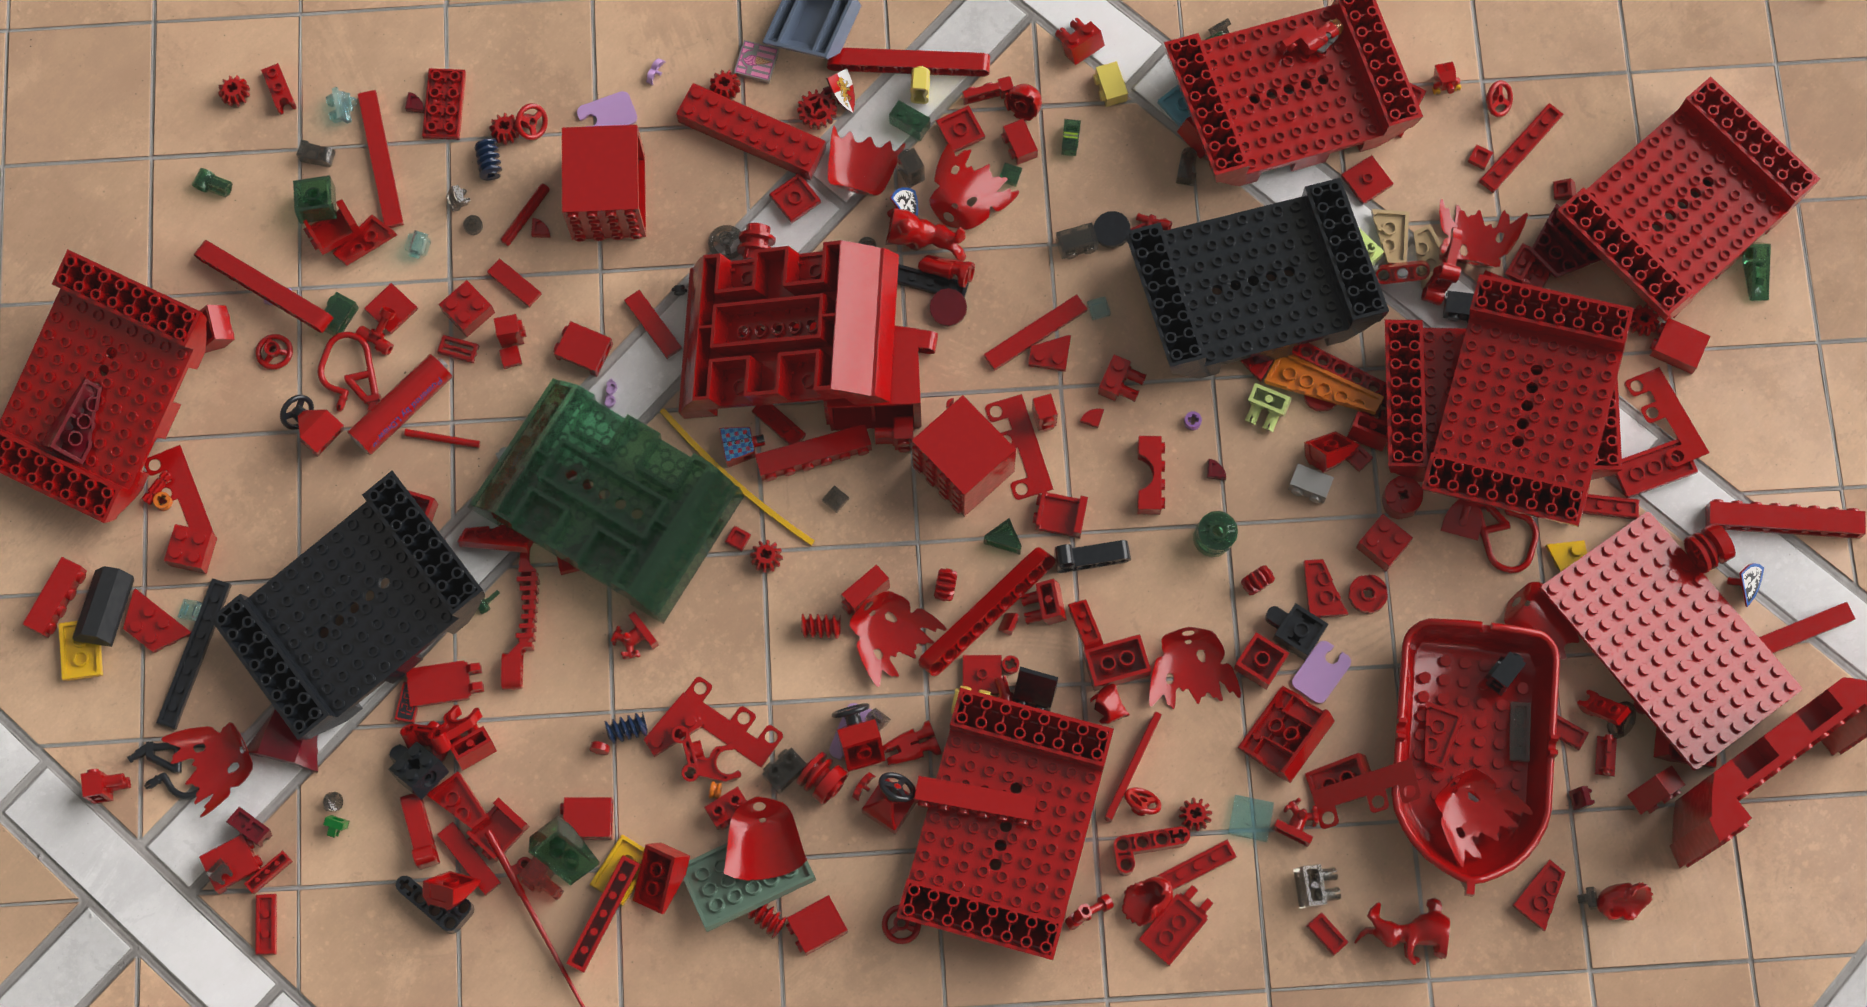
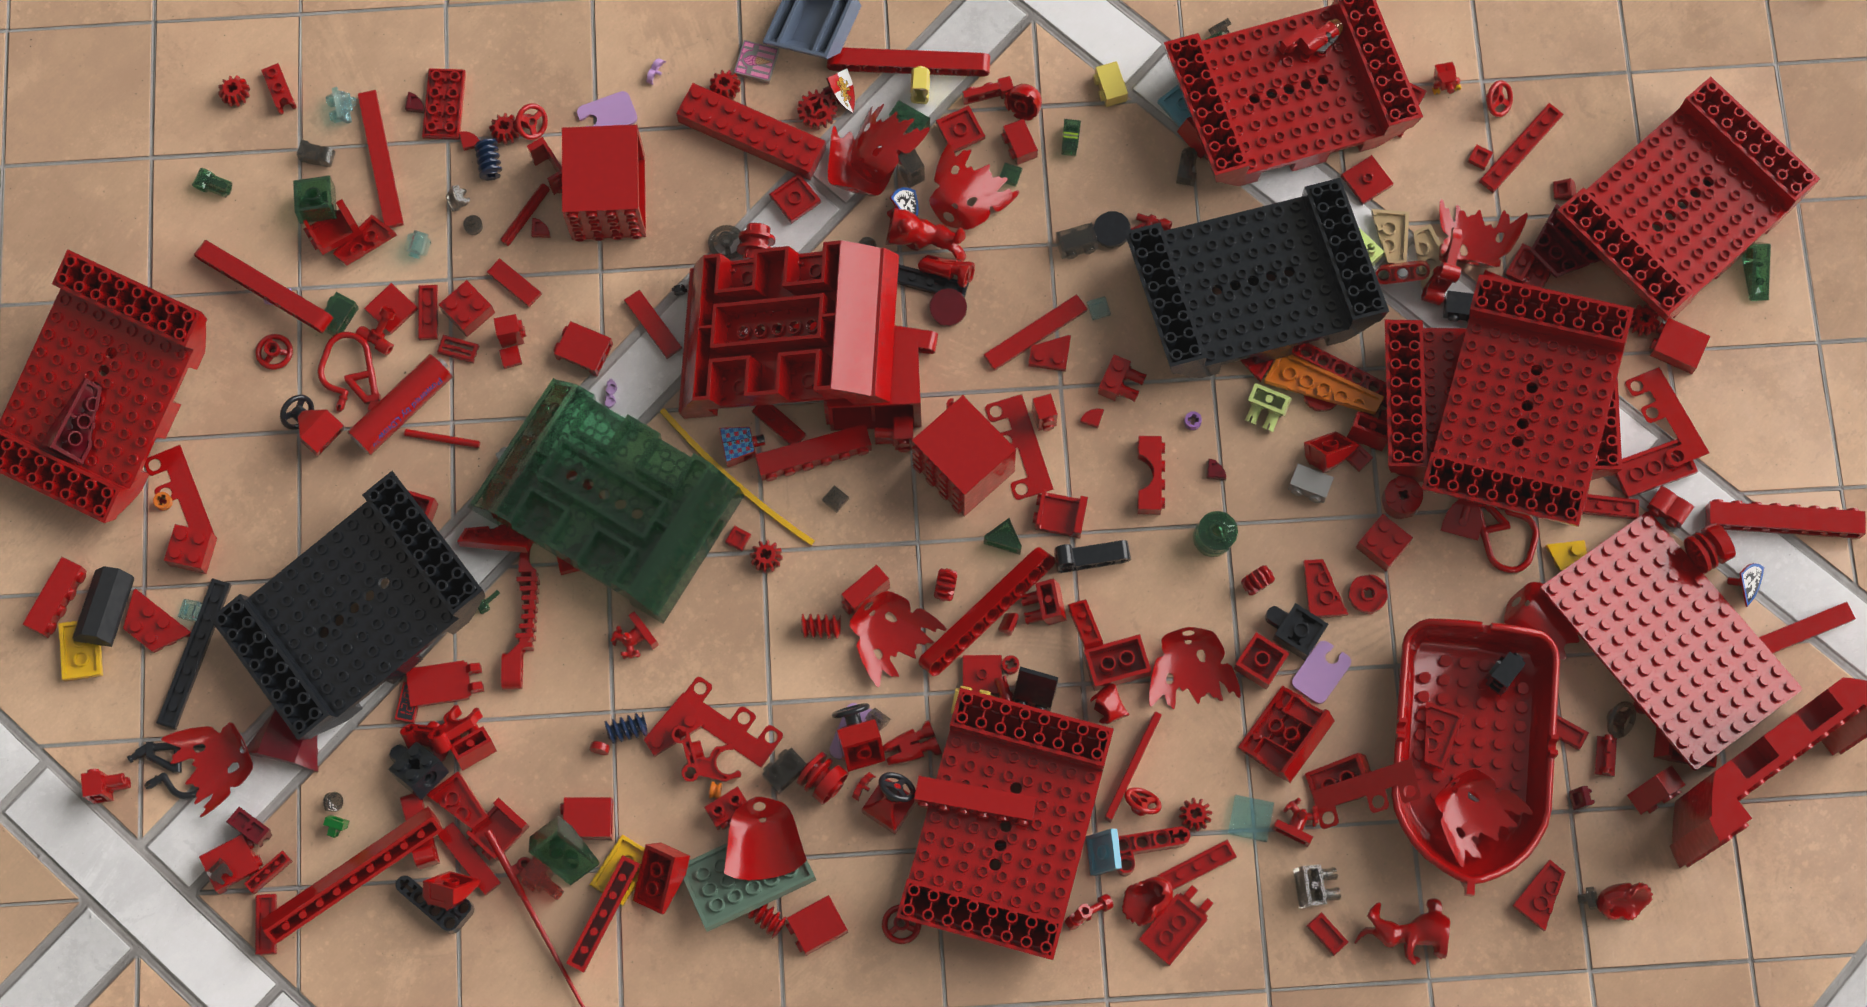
(156, 487): red axle -> none
(218, 327): red slope -> none
(351, 875): none -> red brick
(427, 312): none -> red tile
(468, 140): none -> red tile
(539, 152): none -> red panel
(891, 138): none -> red piece
(1082, 42): red brick -> none
(1103, 852): none -> medium azure plate
(1519, 731): clear smoke plate -> none
(1604, 708): red plate -> none
(1670, 507): none -> red brick

